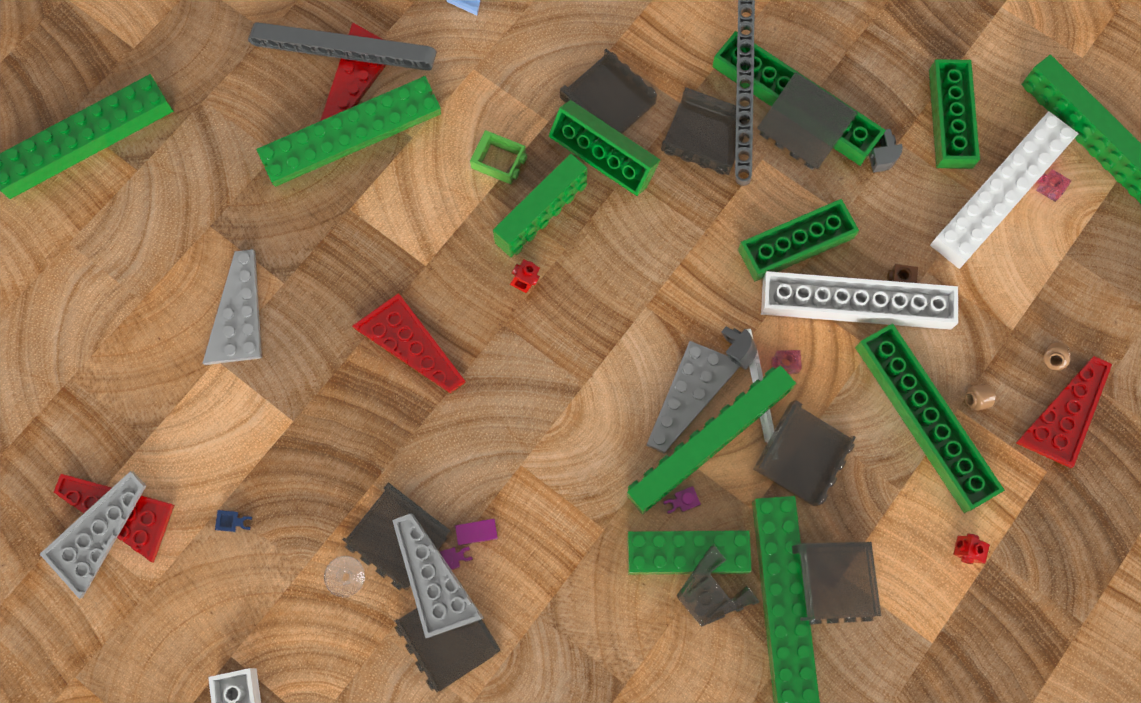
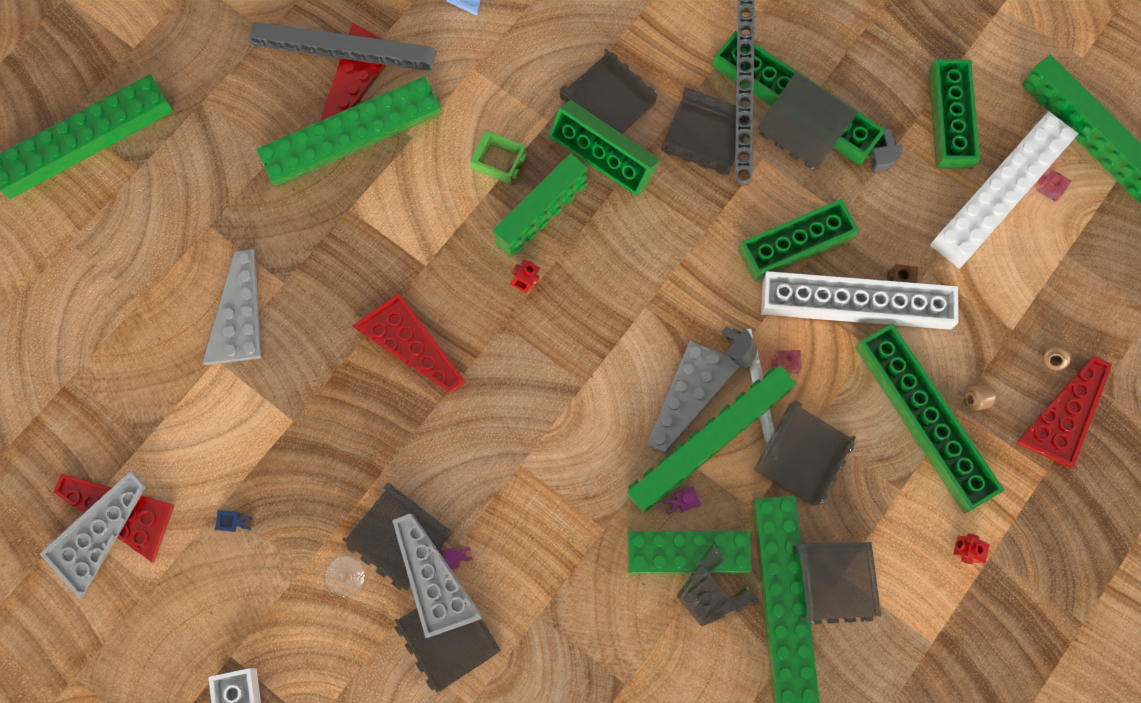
(476, 532): magenta tile -> none

